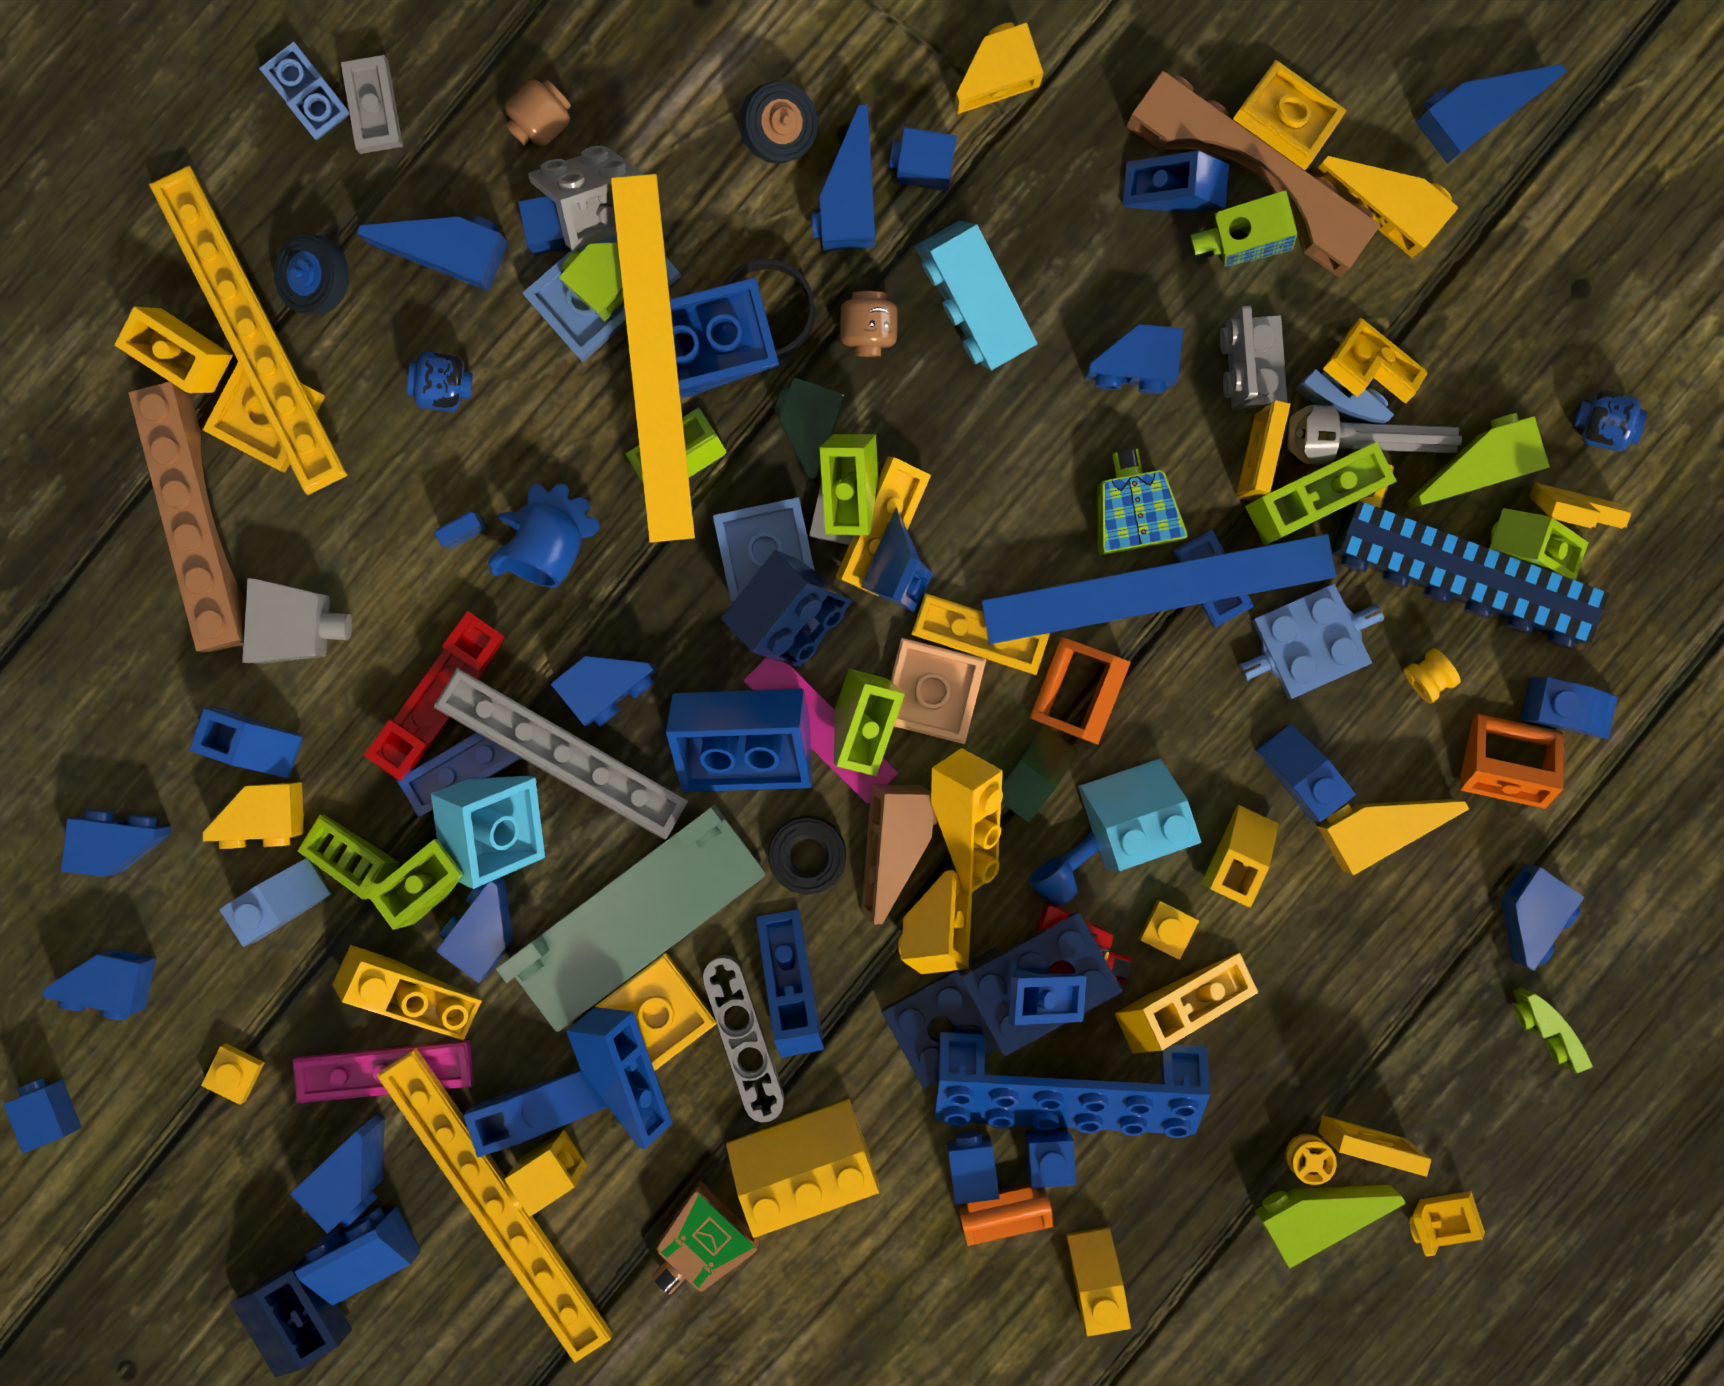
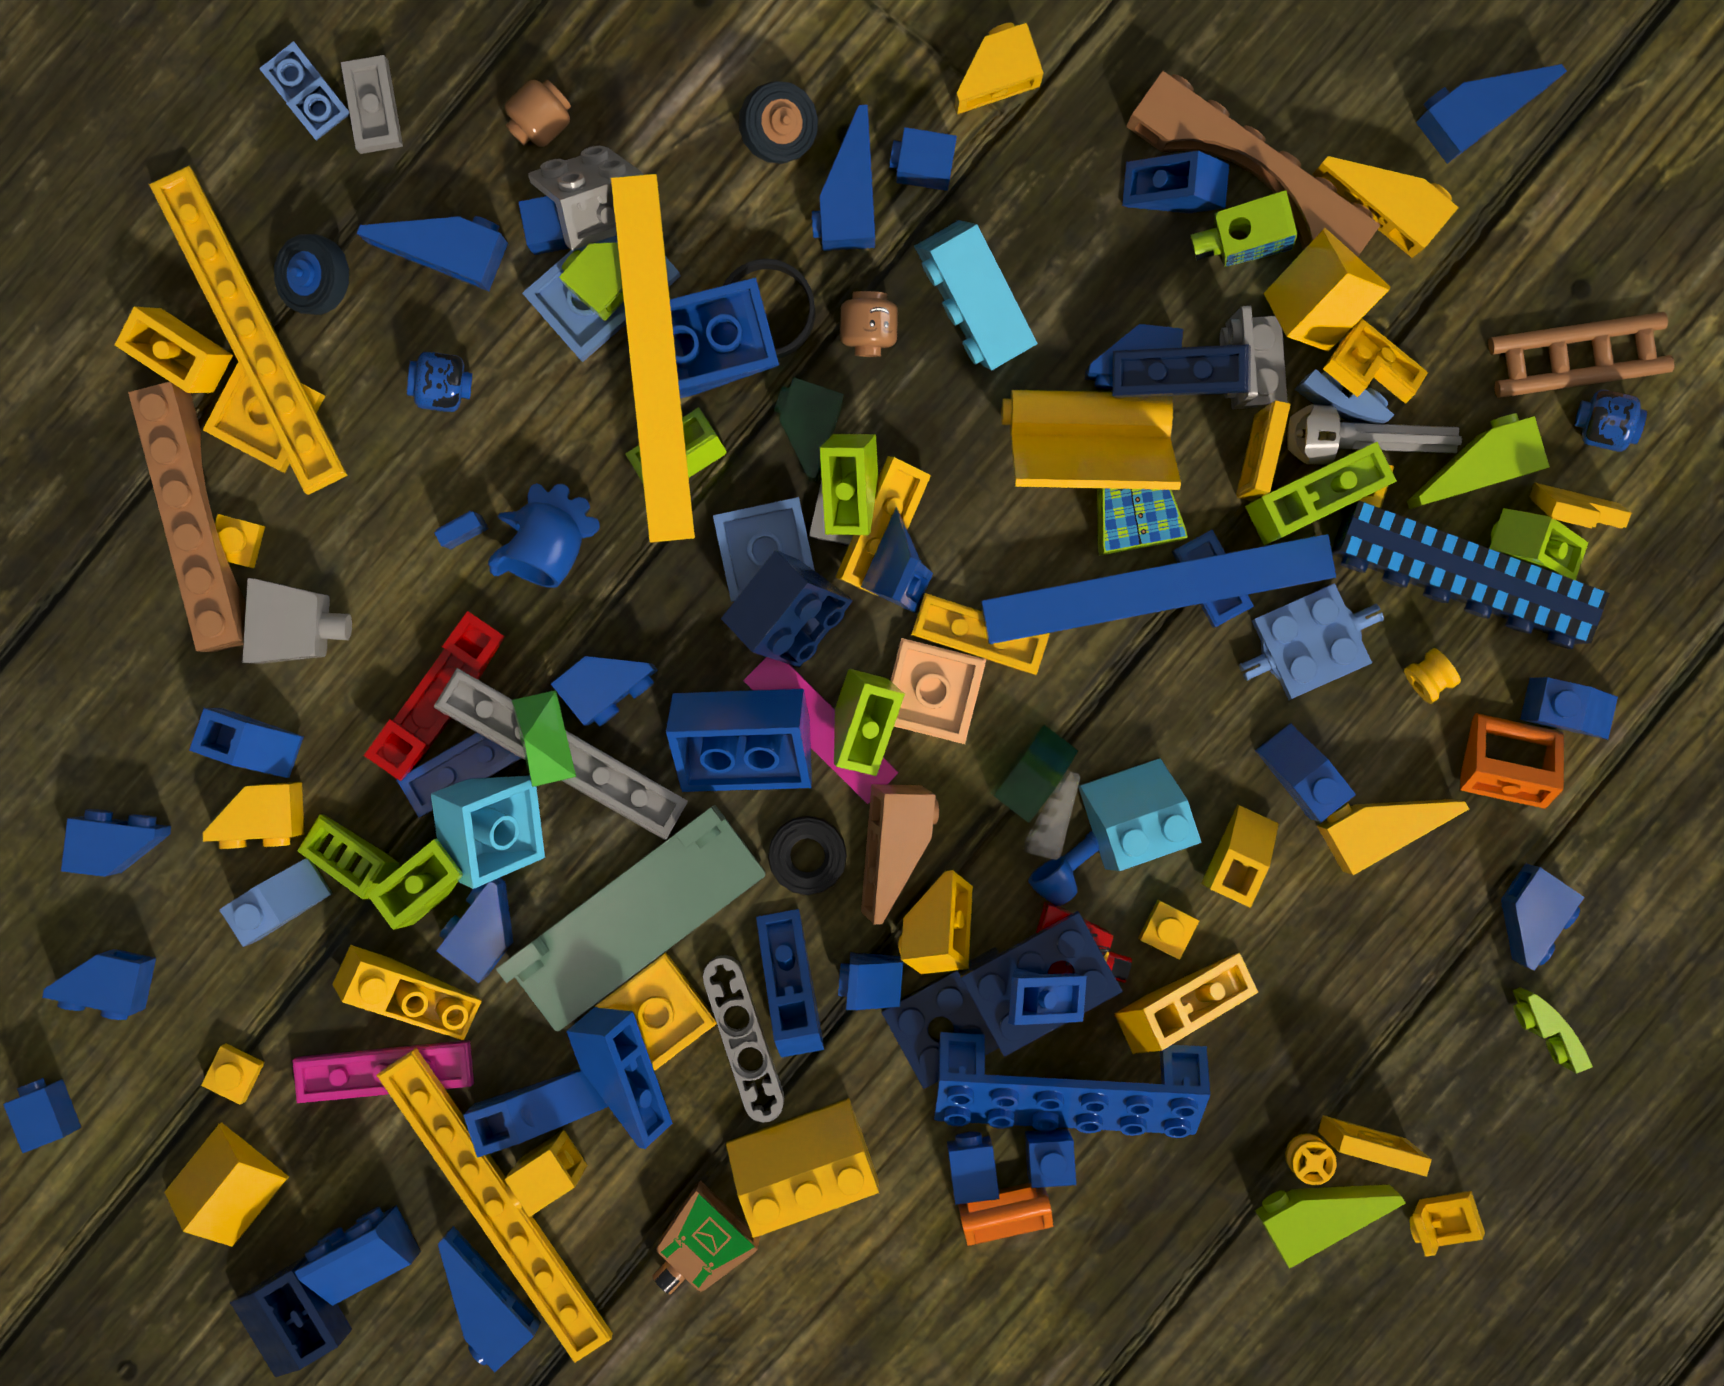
(223, 1188): none -> yellow slope
(239, 540): none -> yellow plate
(345, 1180): blue slope -> none
(488, 1310): none -> blue slope
(543, 738): none -> bright green slope
(871, 981): none -> blue slope
(968, 810): yellow slope -> none
(1051, 826): none -> clear slope
(1091, 440): none -> yellow door
(1098, 1281): yellow slope -> none
(1102, 700): orange tile -> none
(1182, 371): none -> dark blue tile
(1290, 115): yellow tile -> none
(1324, 292): none -> yellow slope
(1604, 369): none -> medium nougat bar

